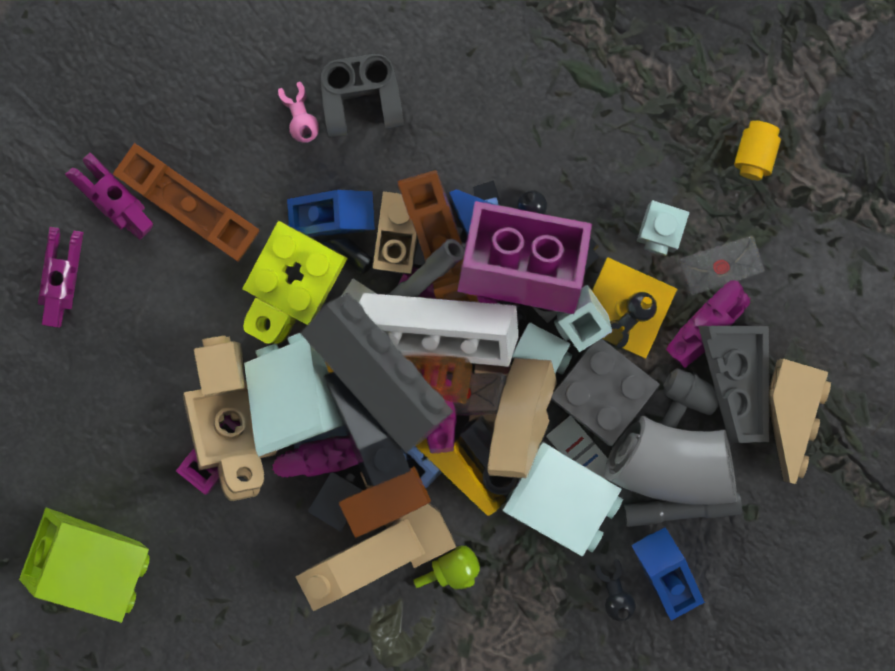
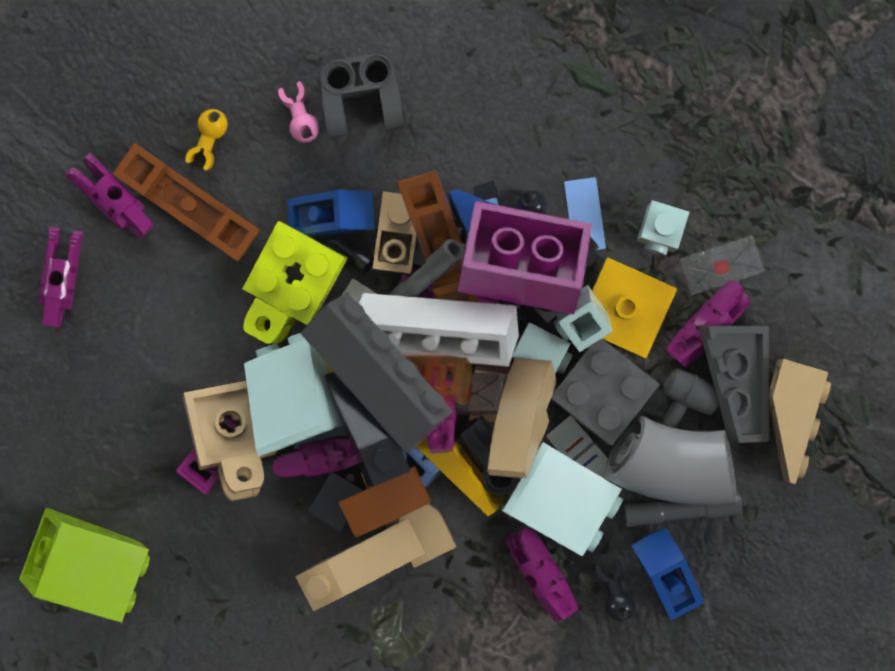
(209, 131): none -> yellow arm
(220, 365): tan slope -> none
(454, 569): lime piece -> none
(541, 573): none -> magenta hinge
(585, 206): none -> light blue sticker
(636, 312): black arm -> none
(757, 150): yellow brick -> none

